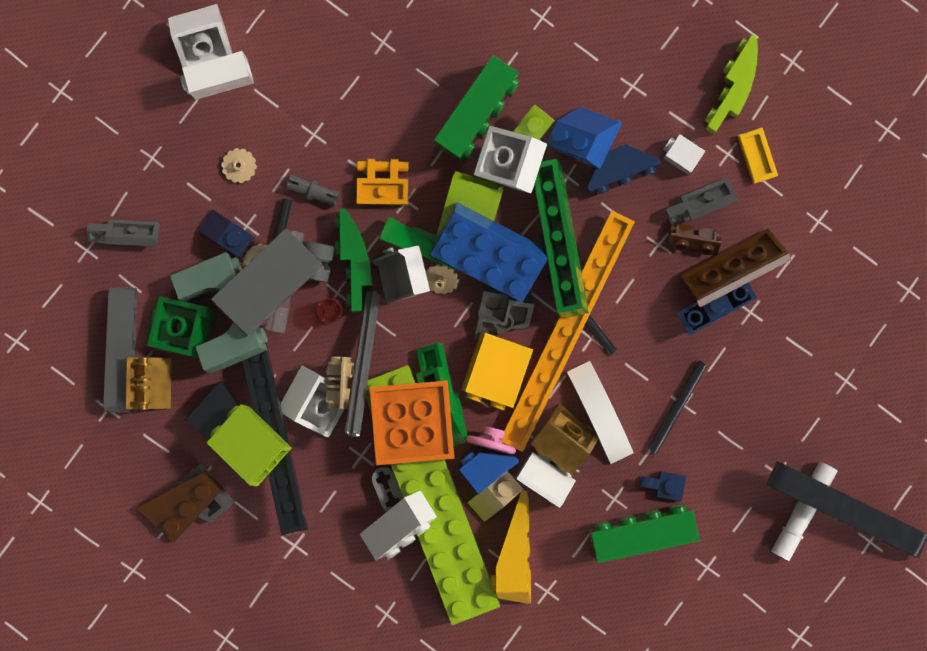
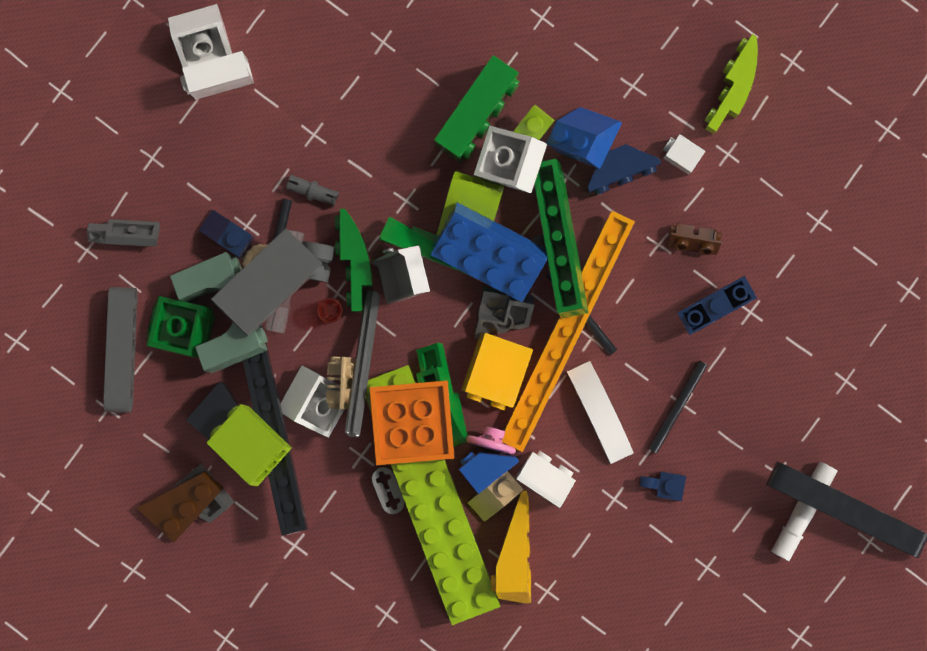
(147, 383): pearl gold hinge -> none
(239, 165): tan piece -> none
(382, 190): light orange plate -> none
(398, 526): white brick -> none
(441, 279): tan piece -> none
(565, 440): pearl gold slope -> none
(643, 534): green brick -> none
(702, 202): dark grey hinge -> none
(734, 267): reddish brown tile -> none
(757, 155): yellow tile -> none

